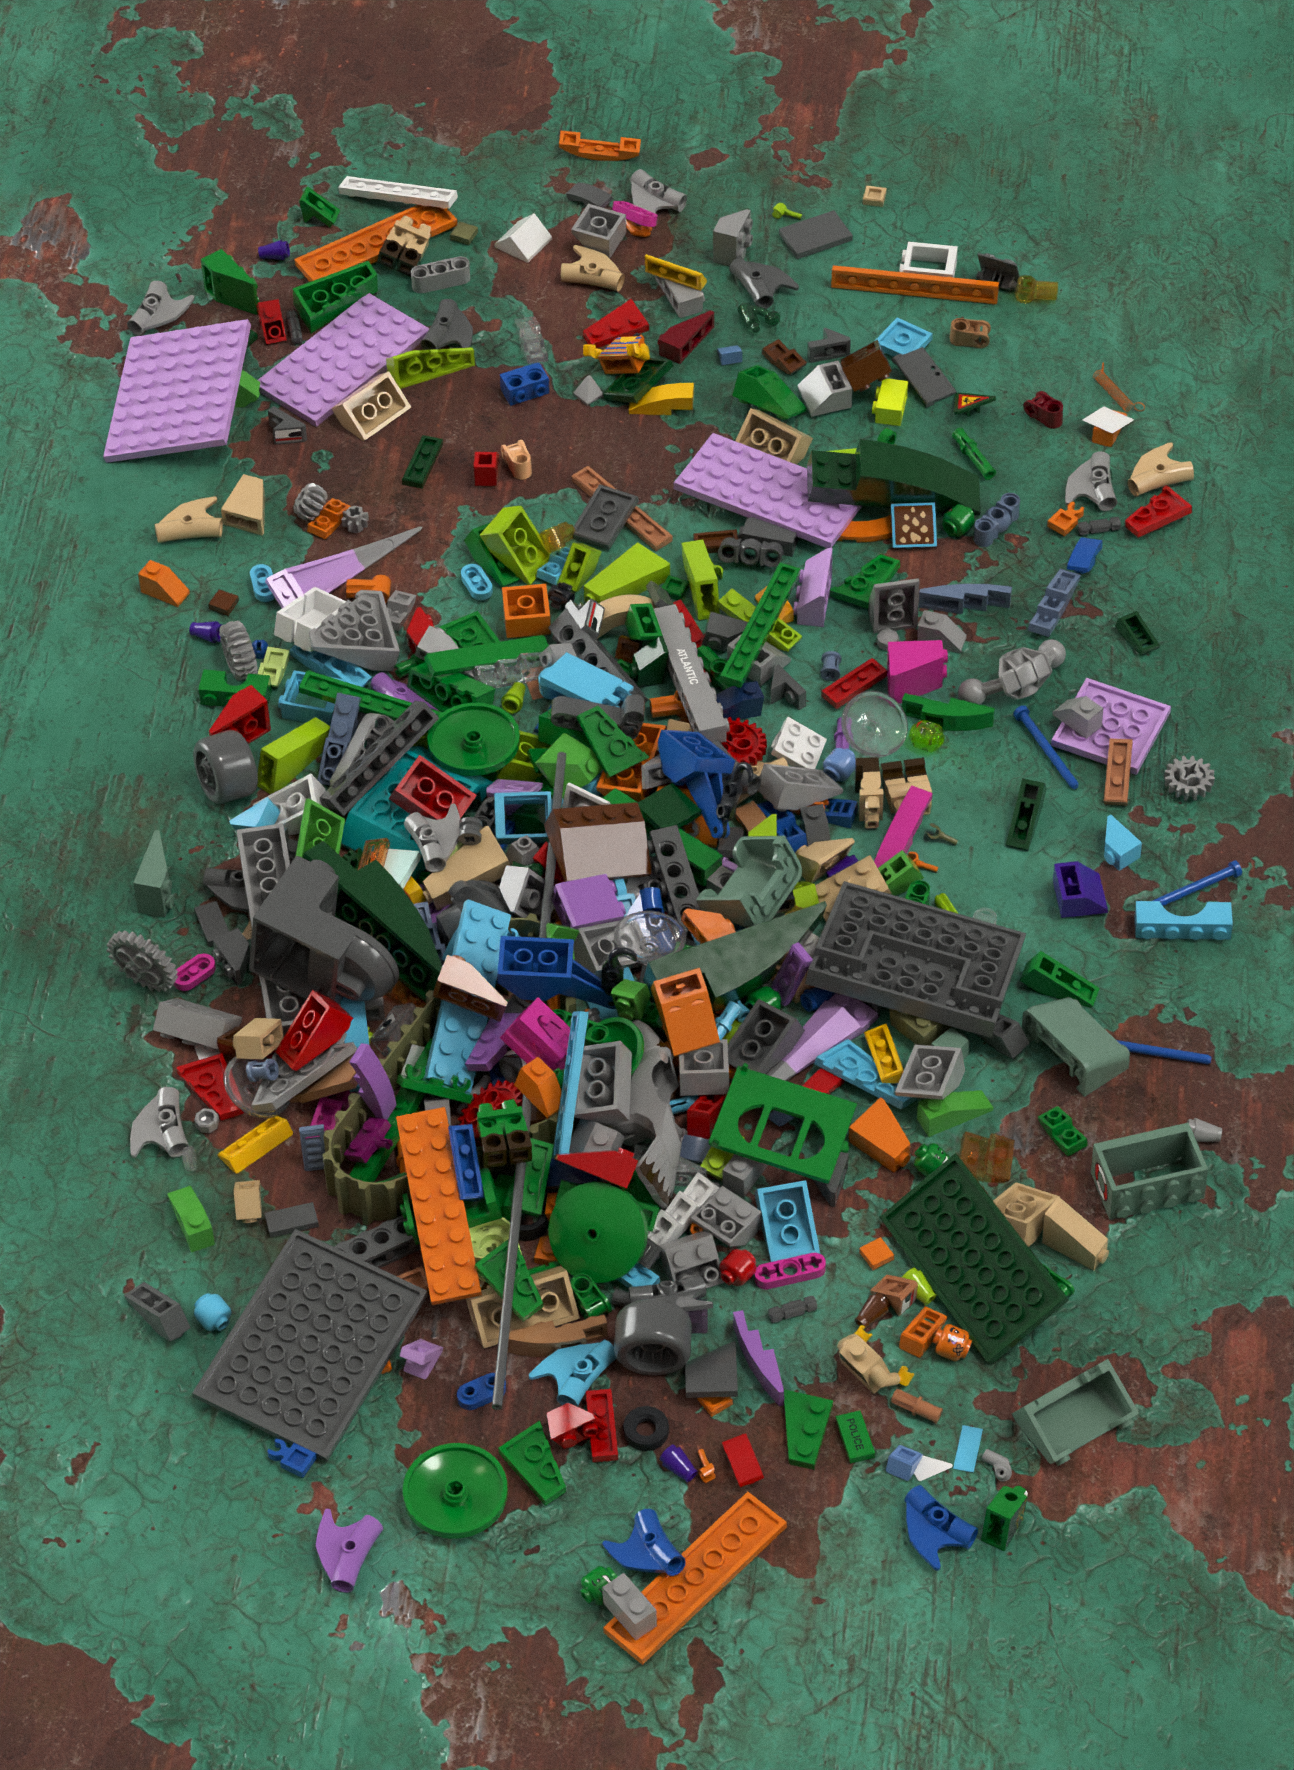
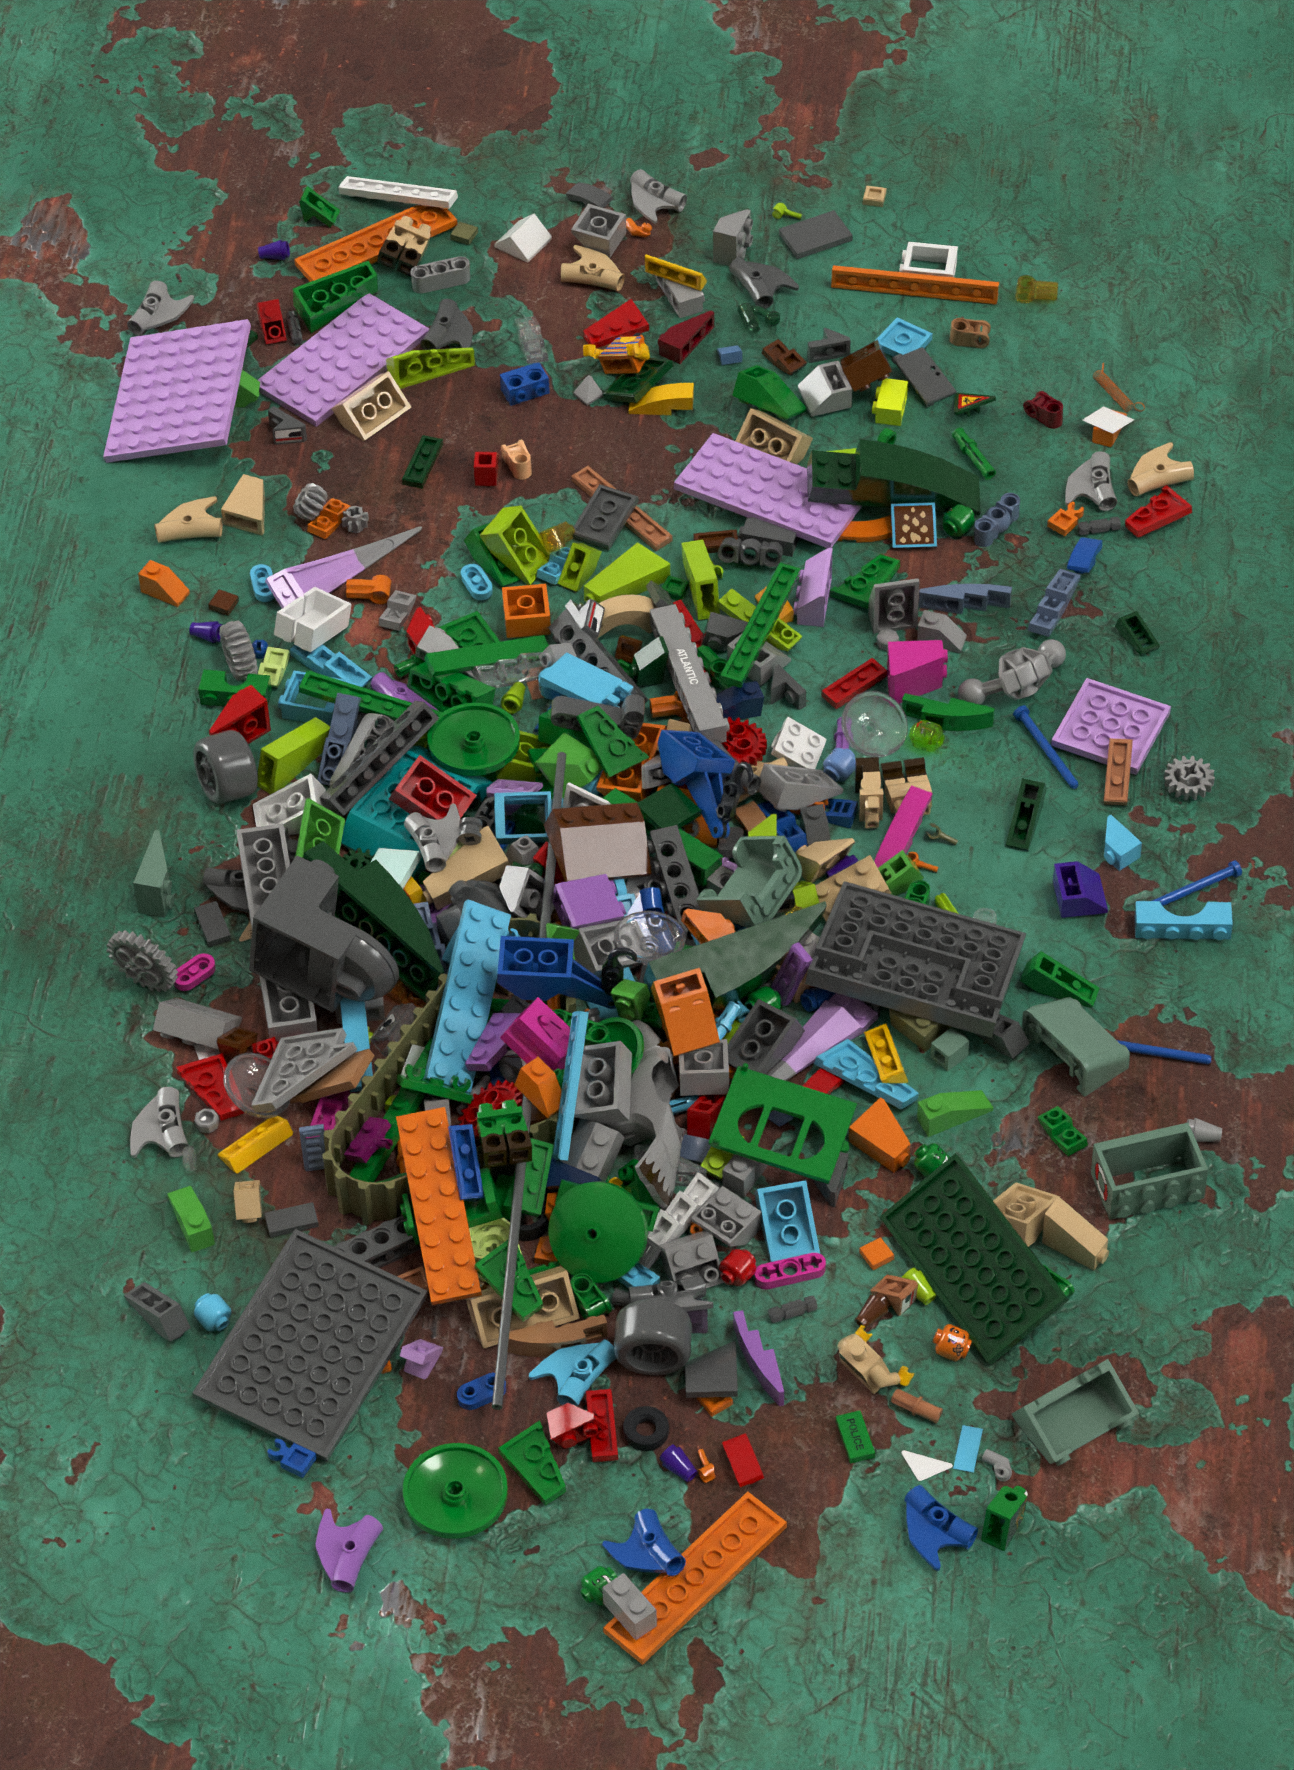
(229, 282): green slope -> none
(233, 953): dark grey slope -> none
(258, 1038): tan brick -> none
(259, 815): medium azure slope -> none
(262, 1070): sand blue bush -> none
(314, 1030): red slope -> none
(359, 633): light grey slope -> none
(374, 1082): medium lavender slope -> none
(379, 853): clear orange tile -> none
(467, 988): slope -> none
(560, 595): black gear -> none
(599, 150): orange slope -> none
(606, 1164): red slope -> none
(635, 213): dark pink beam -> none
(642, 622): green slope -> none
(805, 1426): green wing -> none
(830, 668): sand blue bush -> none
(903, 1462): medium blue slope -> none
(919, 1343): orange slope -> none
(931, 1072): light grey slope -> none
(988, 1157): clear orange slope -> none
(993, 268): dark grey hinge -> none
(1080, 715): light grey slope -> none

